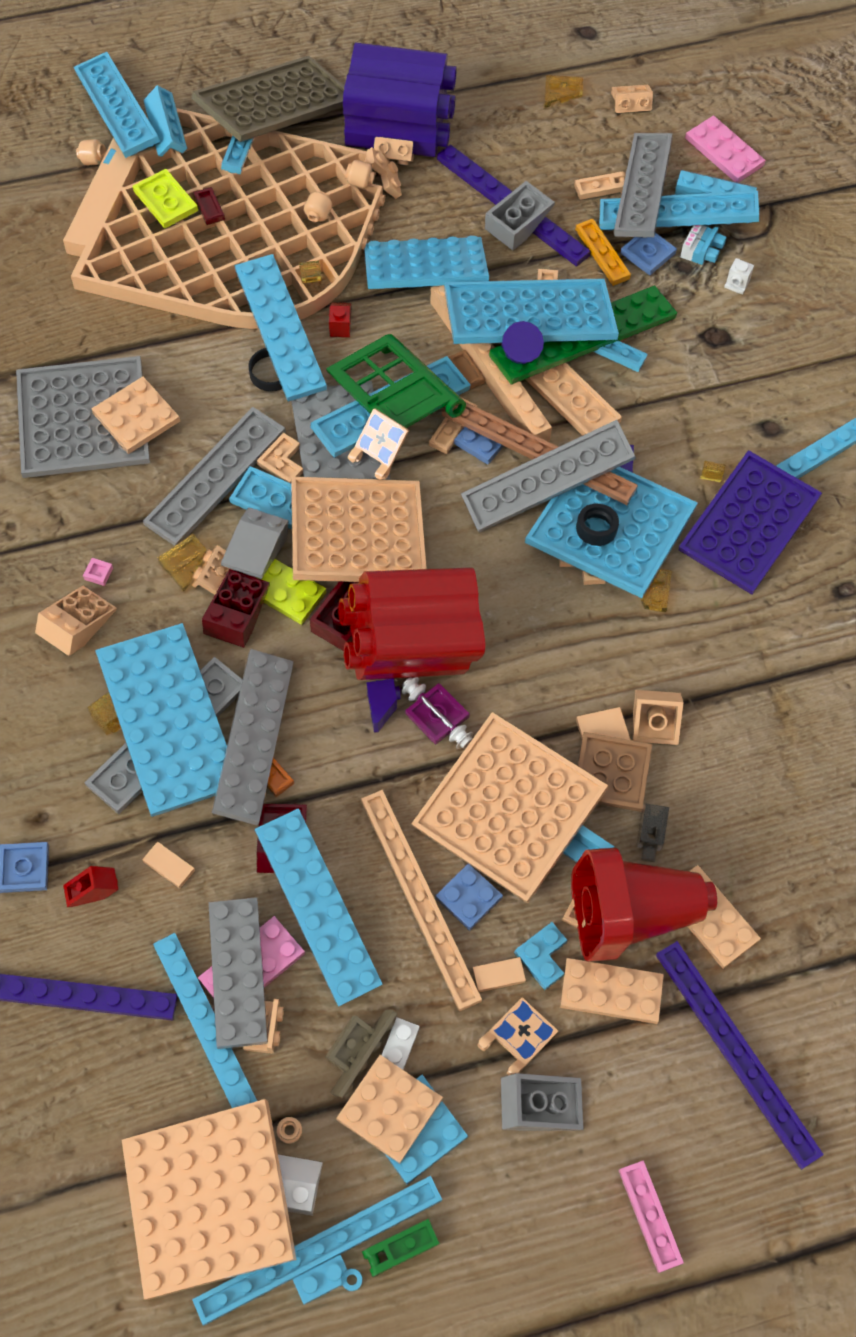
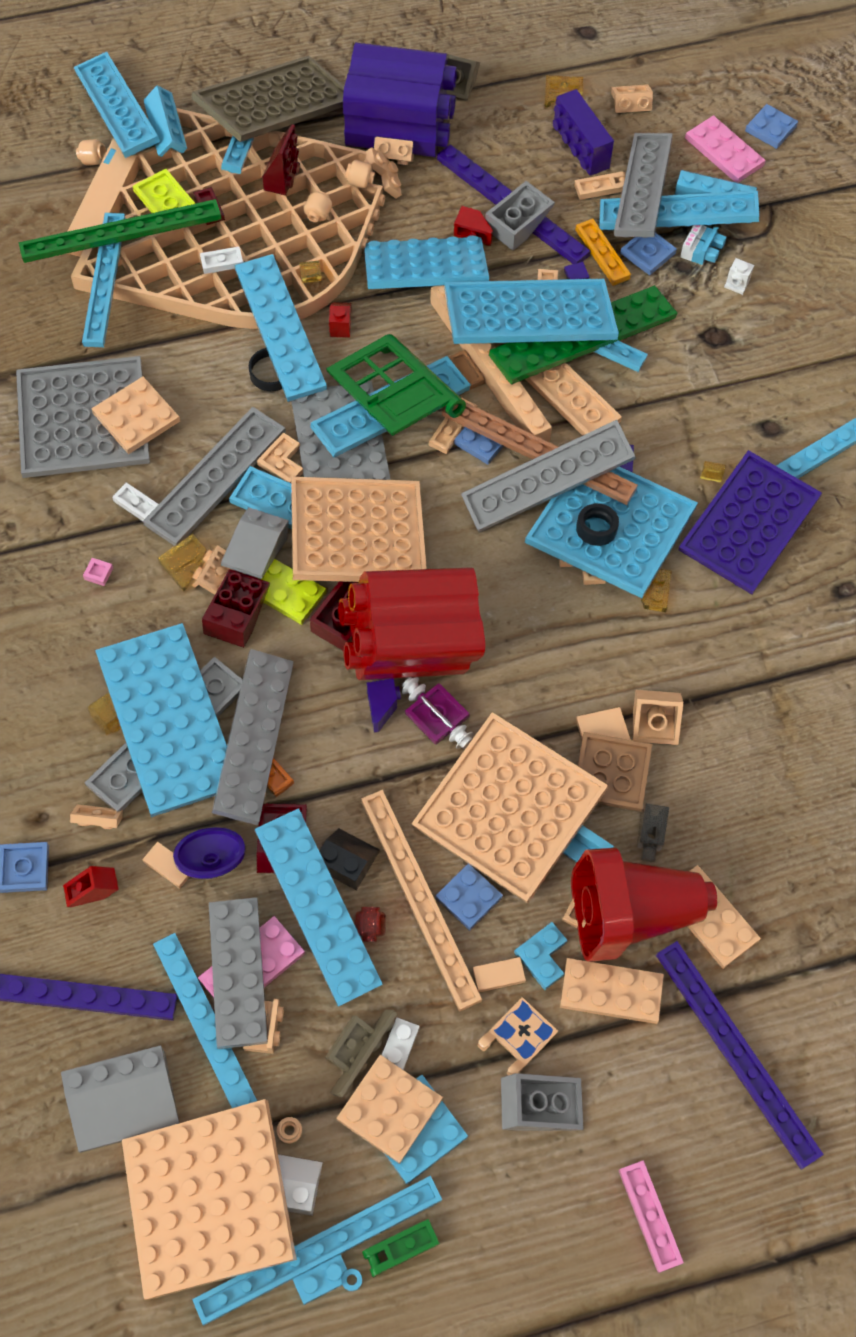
(73, 620): light nougat slope -> none
(97, 816): none -> light nougat plate
(102, 290): none -> medium azure plate
(119, 231): none -> green plate
(119, 1098): none -> light grey slope
(134, 501): none -> white plate
(209, 853): none -> dark purple dish
(220, 260): none -> white plate
(283, 164): none -> dark red slope
(348, 857): none -> black slope
(370, 923): none -> clear red head
(381, 440): light nougat flag -> none
(466, 76): none -> dark tan slope
(472, 223): none -> red slope
(522, 342): dark purple tile -> none
(576, 271): none -> dark purple tile
(583, 132): none -> dark purple brick
(771, 126): none -> medium blue plate

